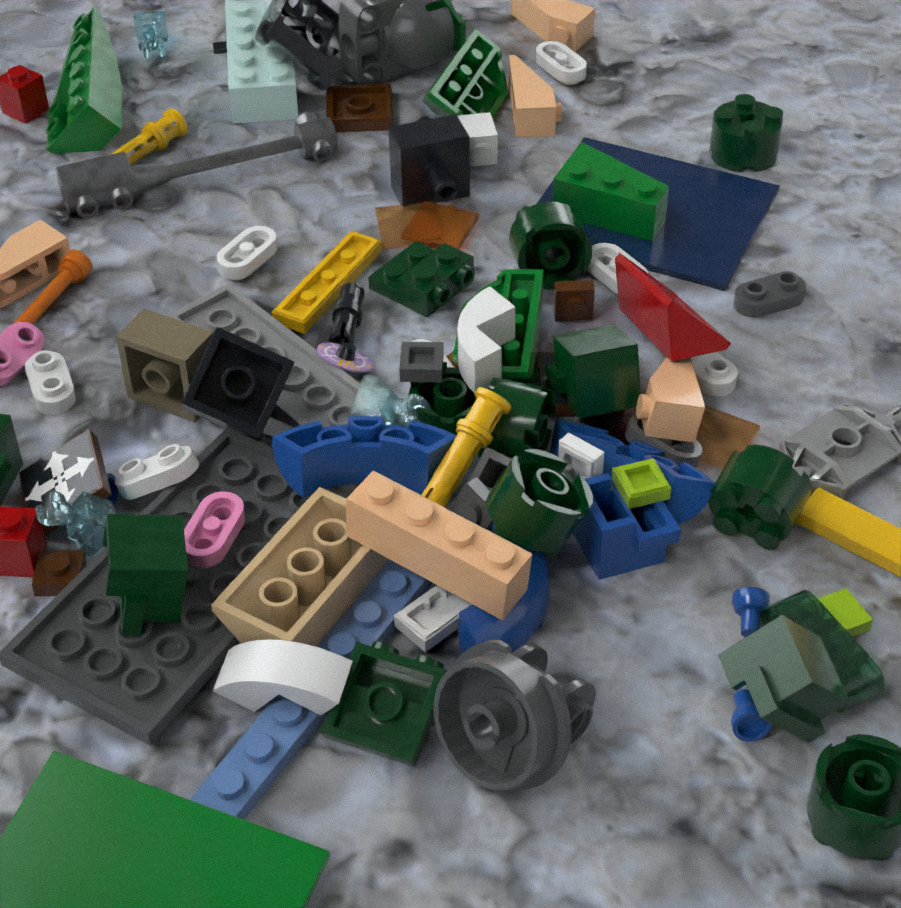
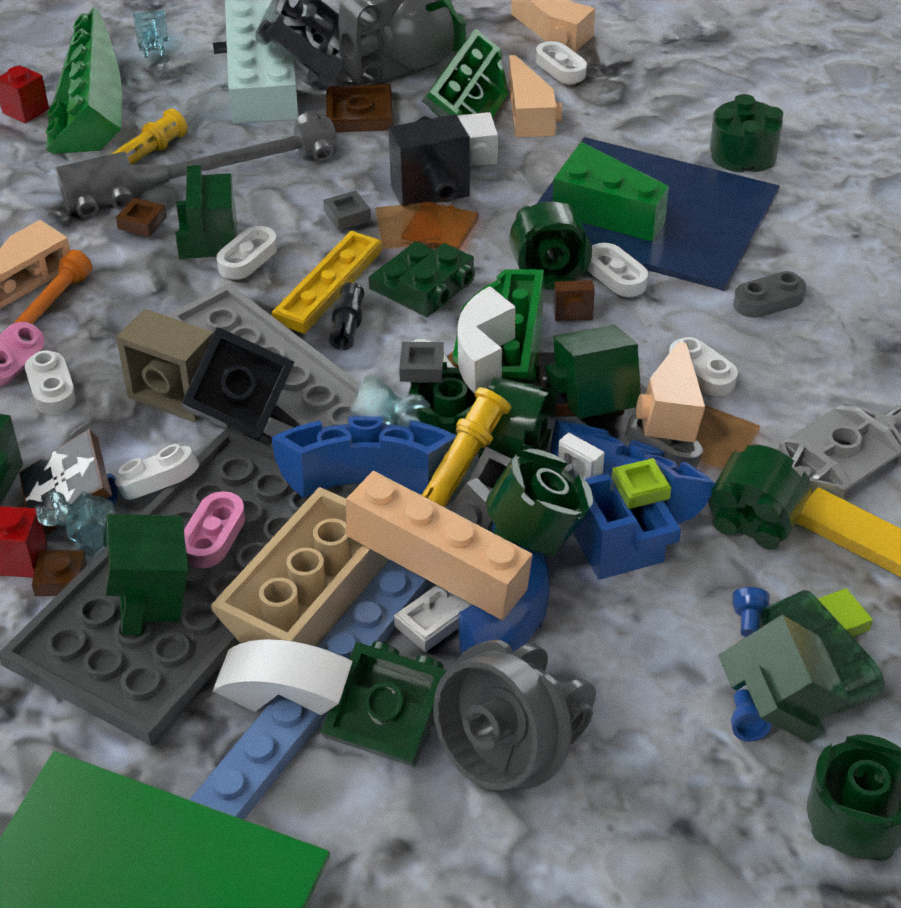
(141, 217): none -> reddish brown plate
(206, 215): none -> dark green plate
(344, 357): piece -> none
(347, 210): none -> dark grey plate
(663, 315): red slope -> none

